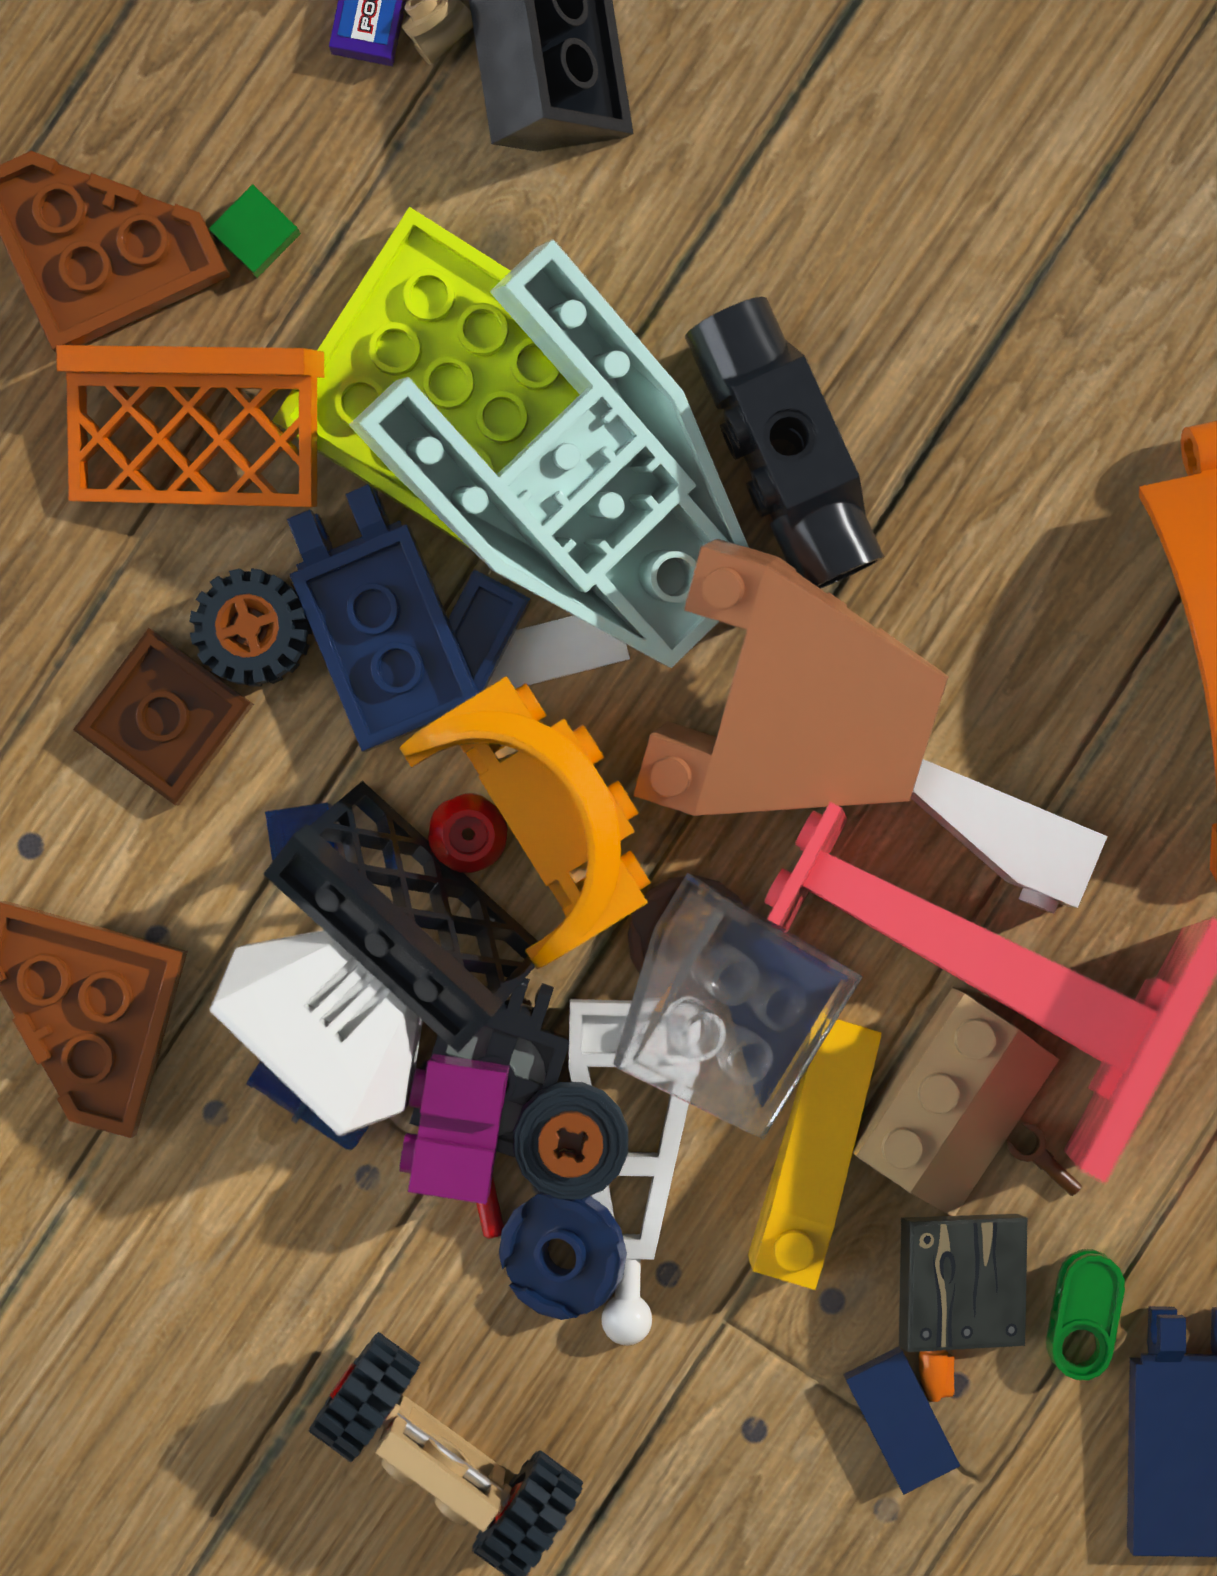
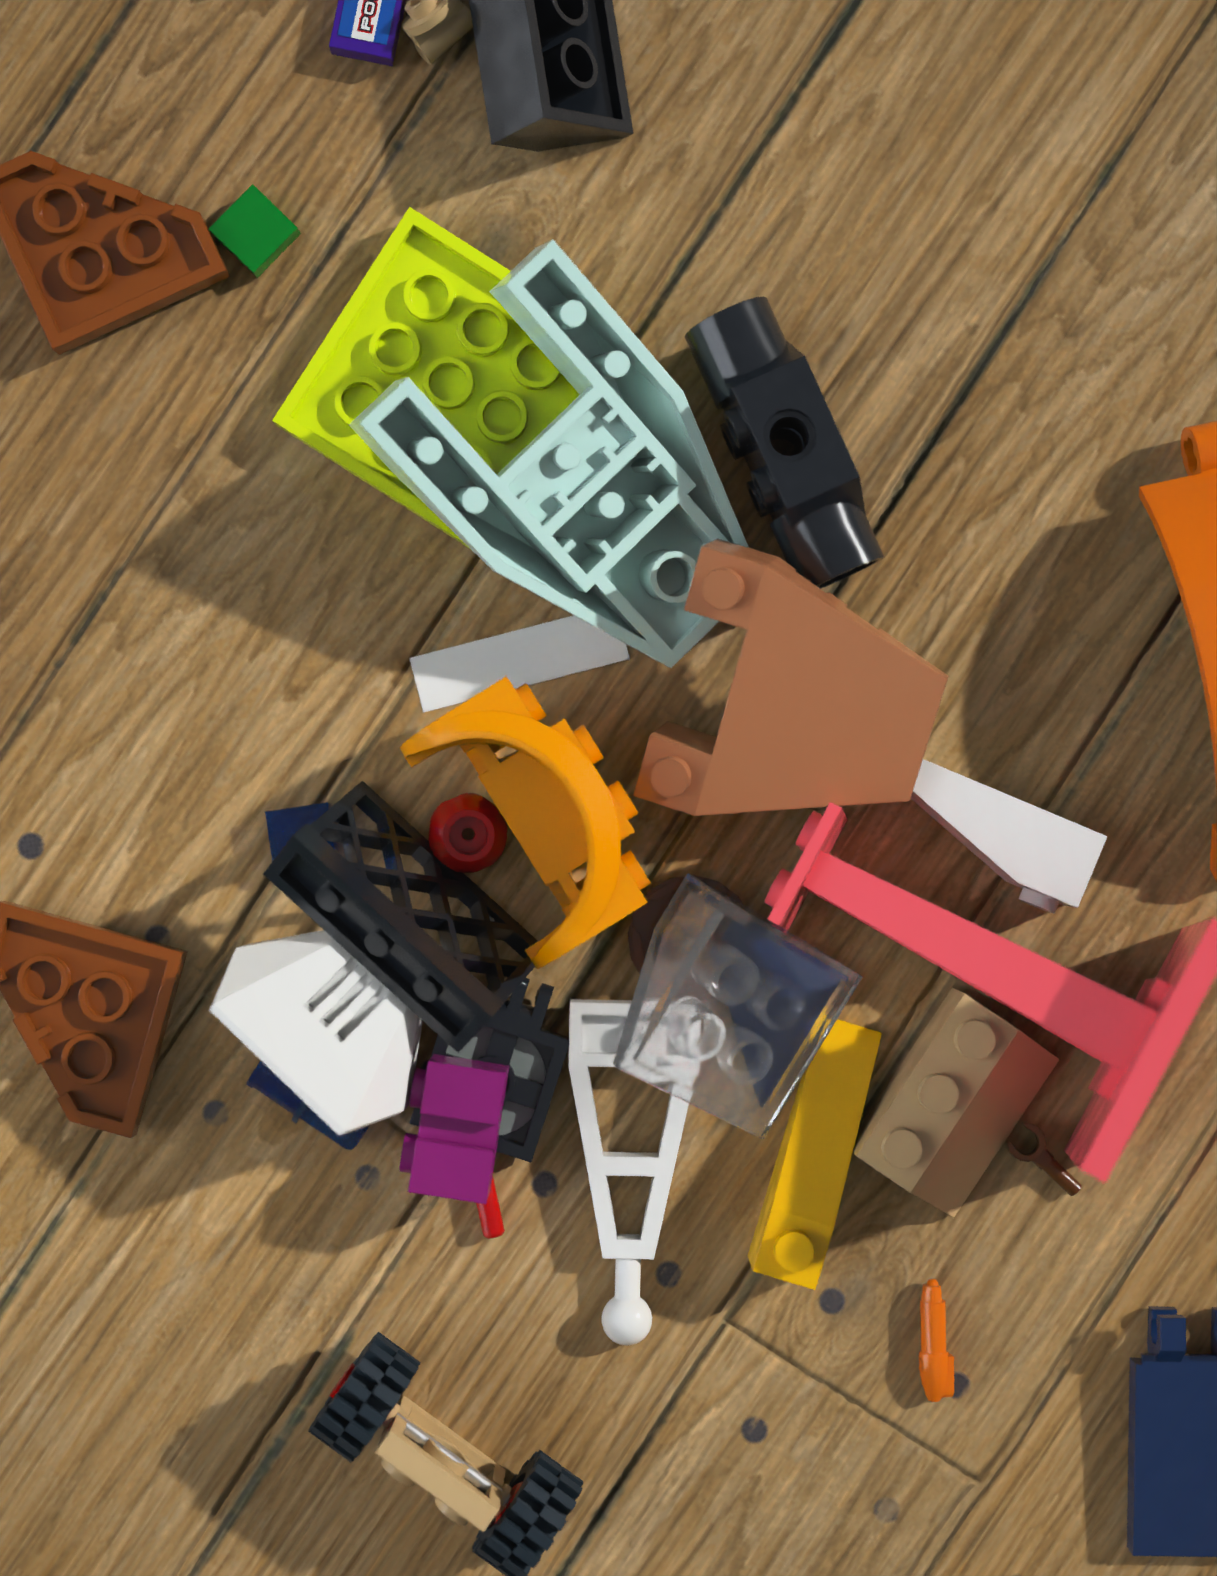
(163, 717): reddish brown tile -> none
(191, 368): orange fence -> none
(226, 614): black wheel -> none
(379, 623): dark blue tile -> none
(486, 623): dark blue tile -> none
(542, 1283): dark blue tile -> none
(576, 1111): black wheel -> none
(901, 1420): dark blue tile -> none
(962, 1282): pearl dark grey tile -> none
(1090, 1299): green piece -> none

